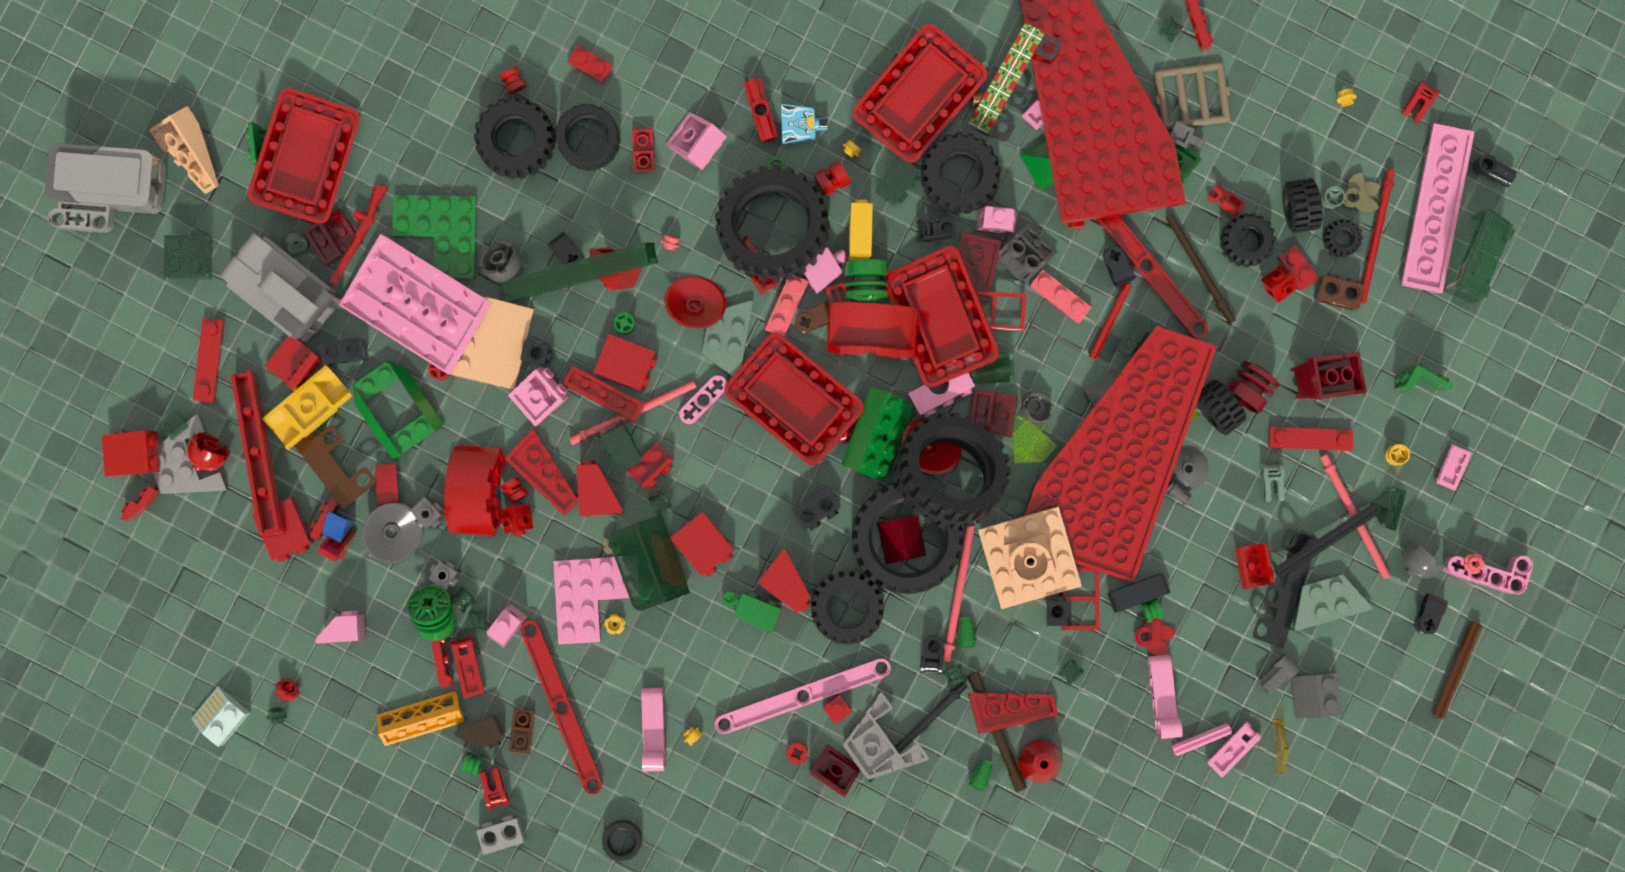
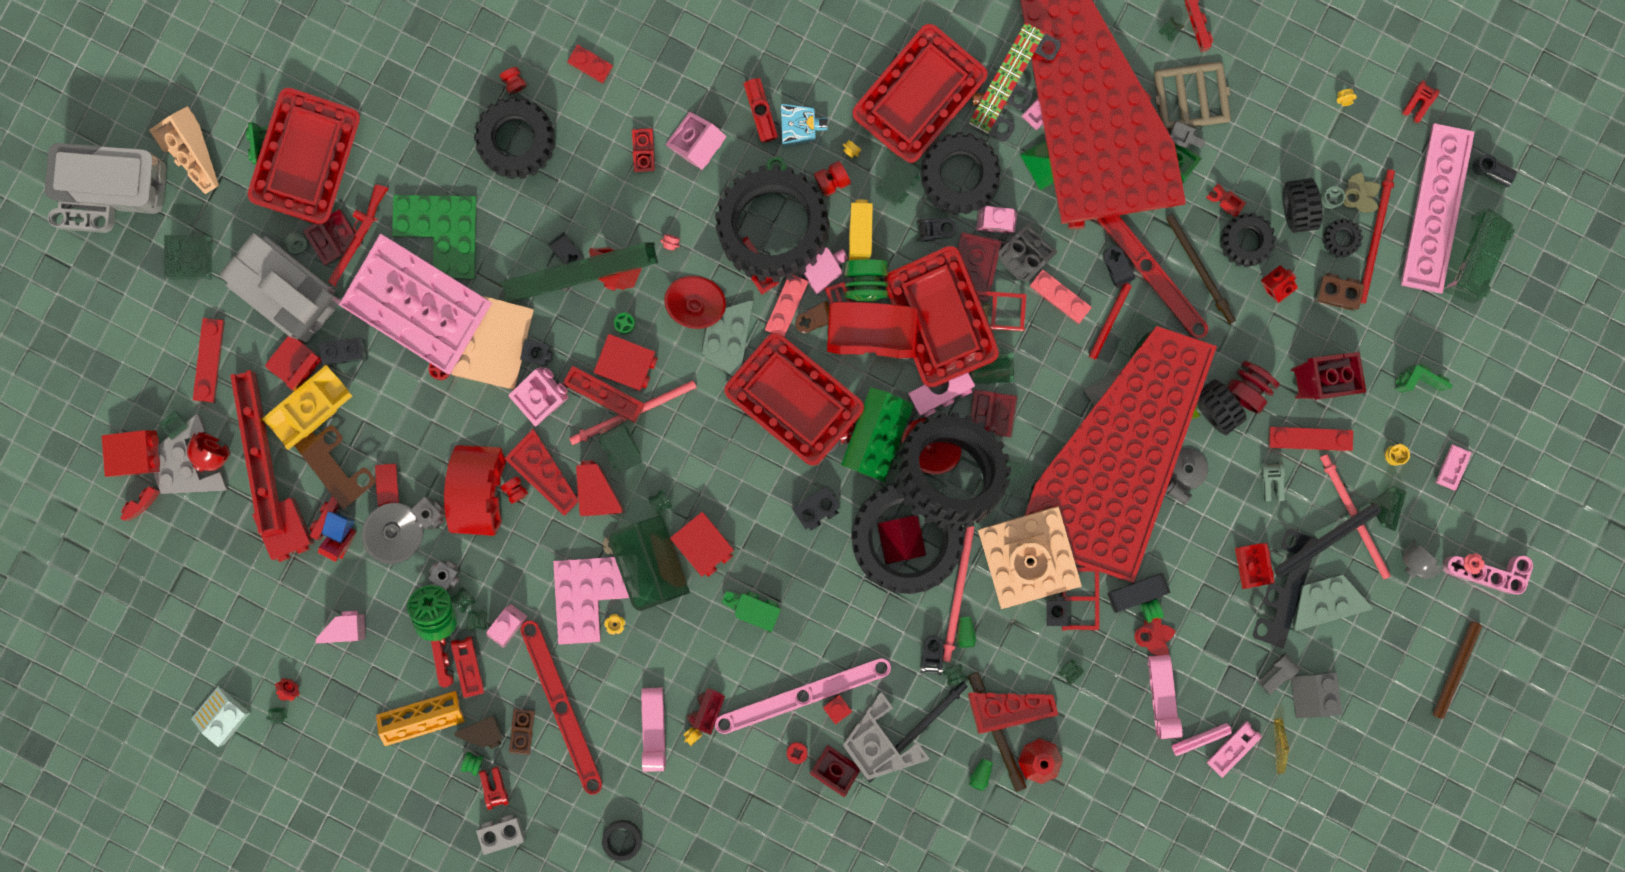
(410, 433): green wedge -> none
(501, 261): dark grey cylinder -> none
(517, 519): red brick -> none
(576, 115): black tyre -> none
(654, 463): red bracket -> none
(710, 706): none -> dark red tile
(718, 392): bright pink beam -> none
(785, 583): red slope -> none
(847, 635): black tyre -> none
(1031, 444): clear neon green slope -> none
(1036, 407): dark grey hair -> none
(1295, 261): red plate -> none
(1431, 610): black piece -> none

